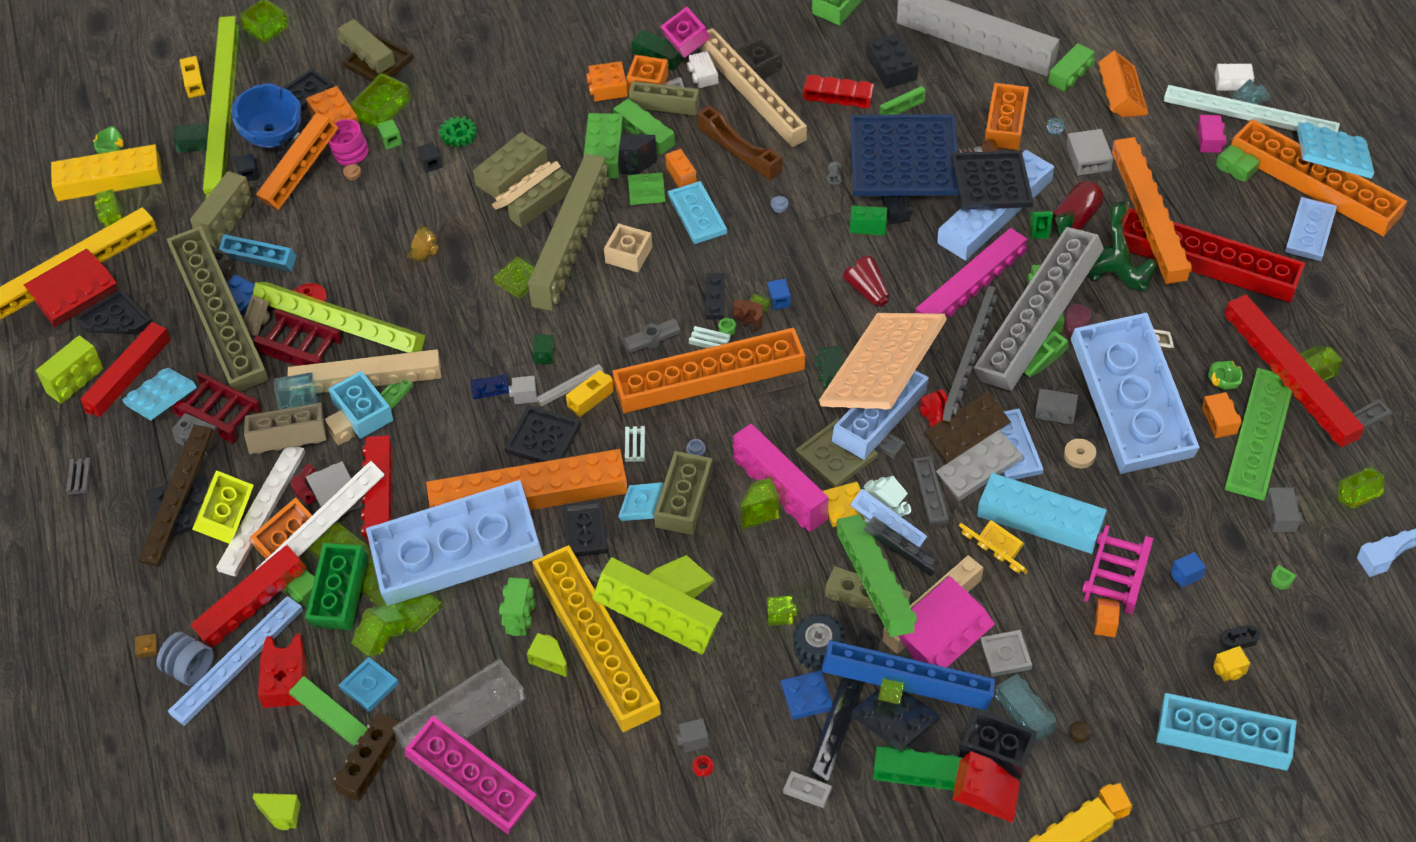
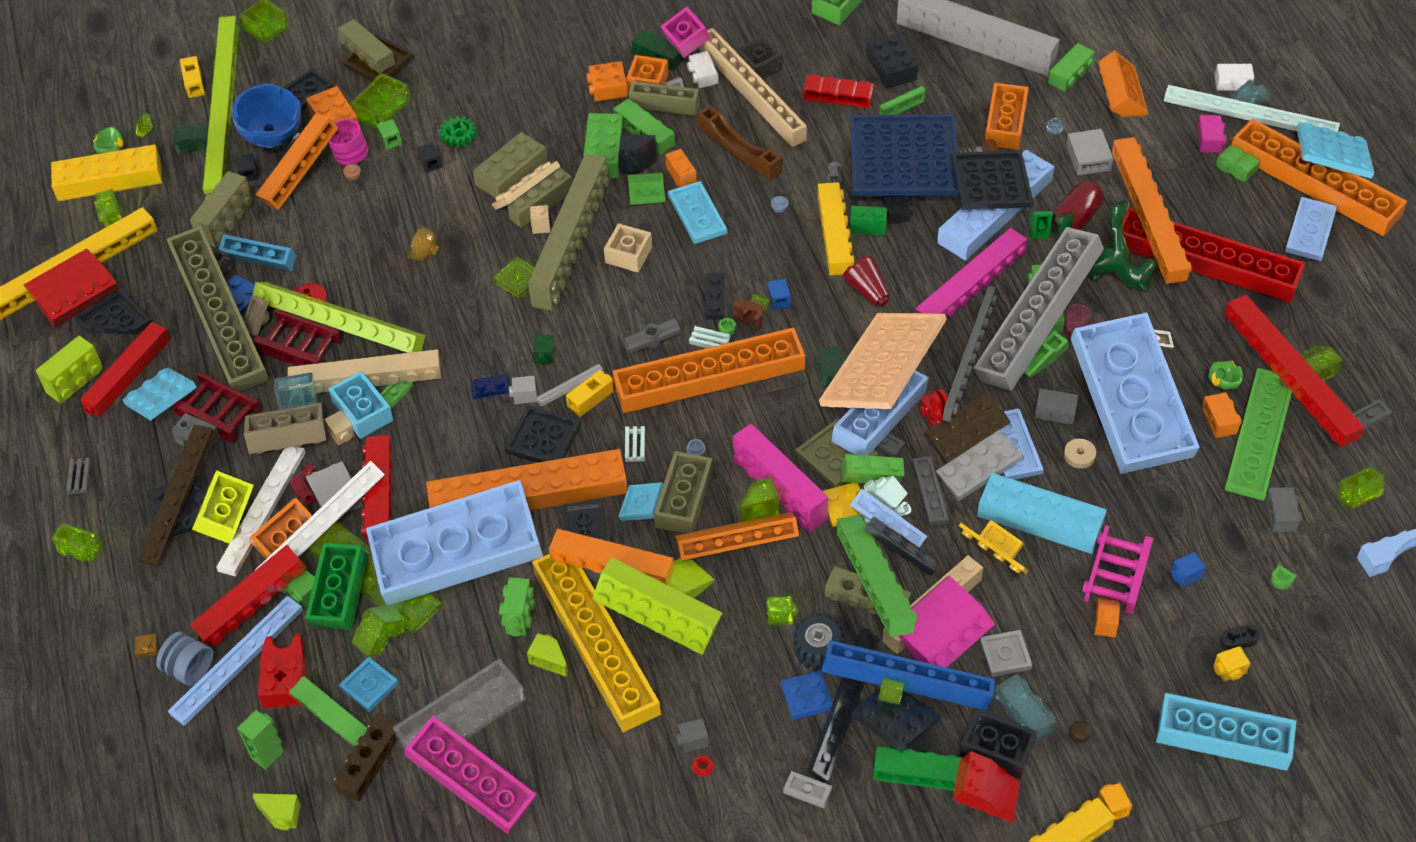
(76, 542): none -> clear neon green brick
(143, 125): none -> clear neon green plate
(261, 739): none -> bright green brick
(540, 219): none -> tan brick
(595, 554): none -> orange brick
(736, 535): none -> orange brick
(834, 228): none -> yellow brick
(866, 468): none -> bright green brick

